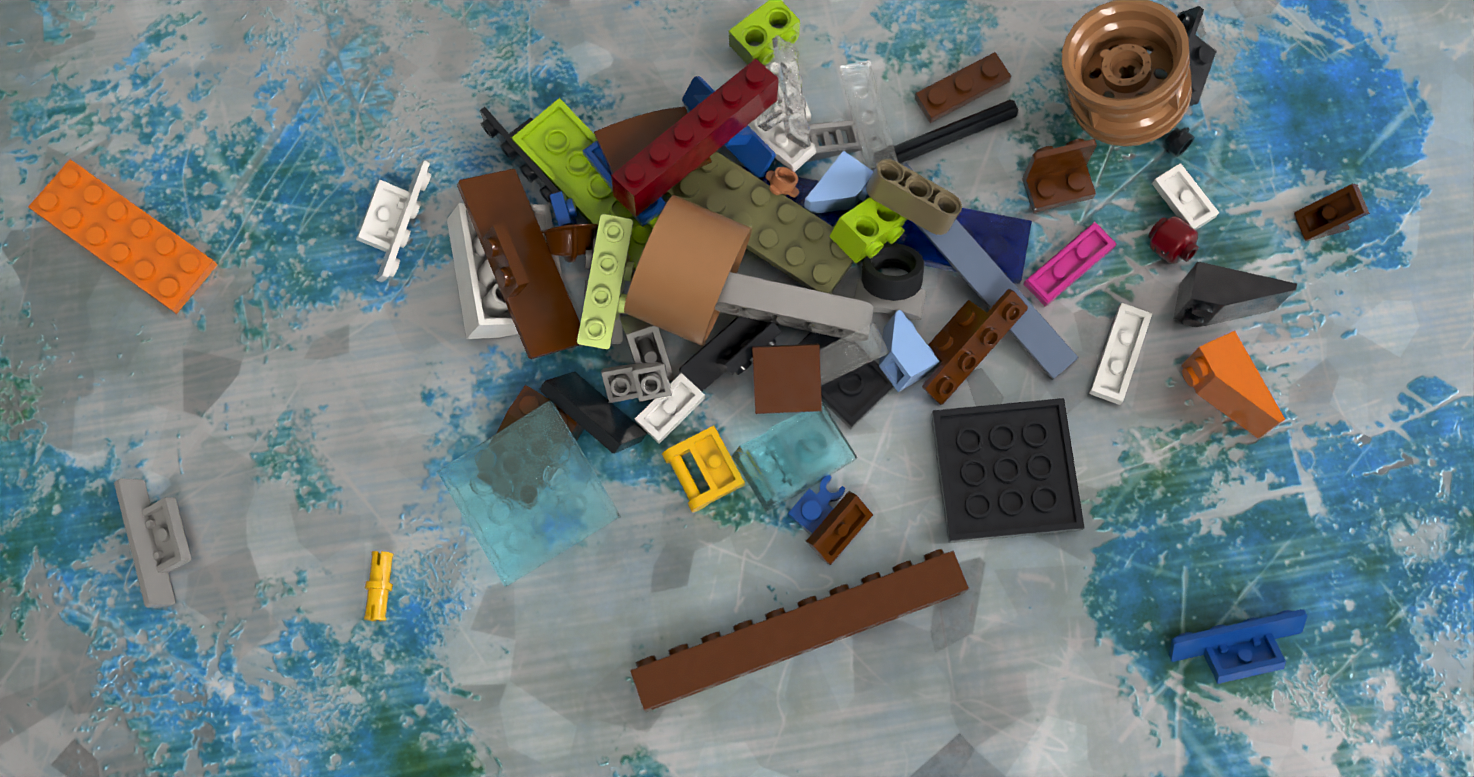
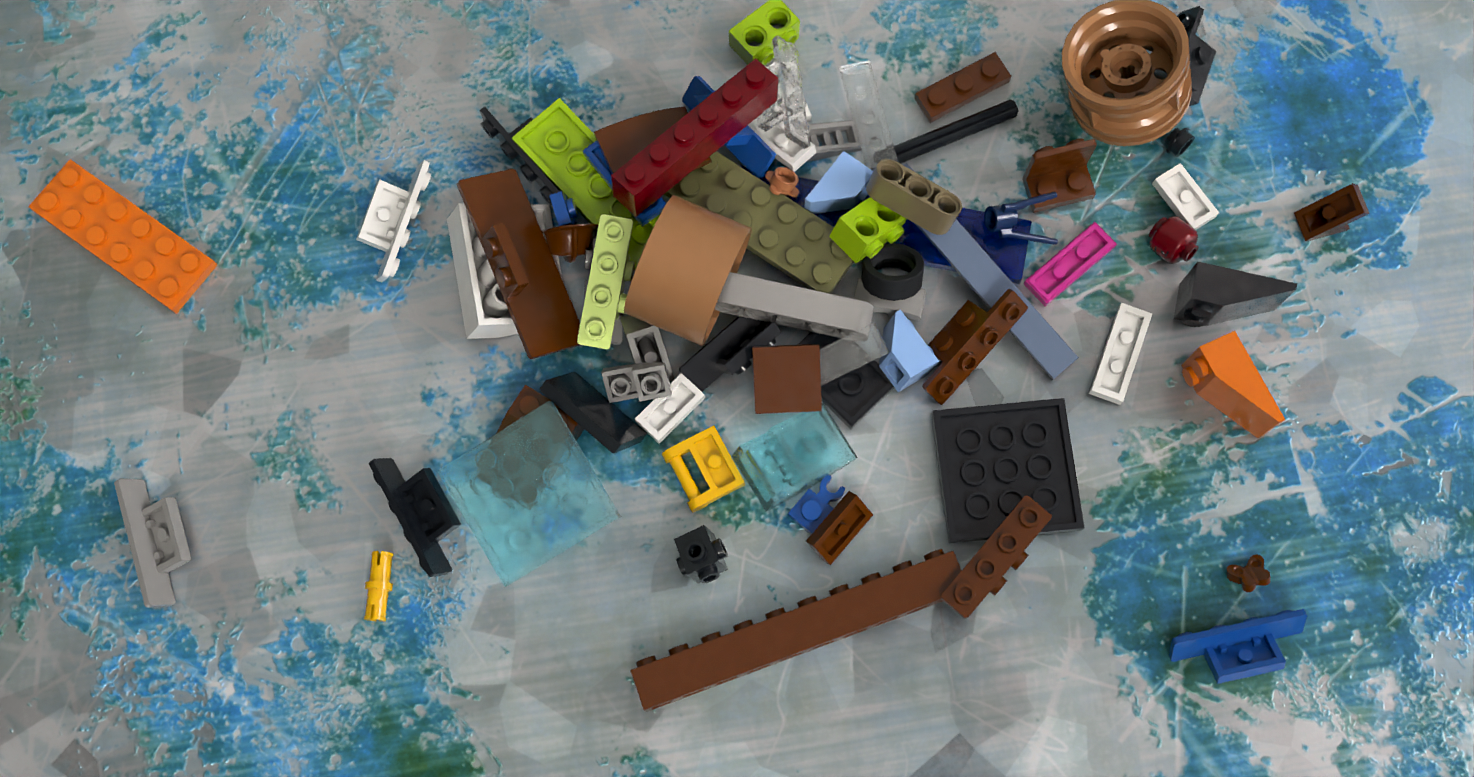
(420, 510): none -> black bracket
(701, 555): none -> black brick
(999, 553): none -> reddish brown bracket
(1005, 216): none -> dark blue plant
(1249, 575): none -> reddish brown piece

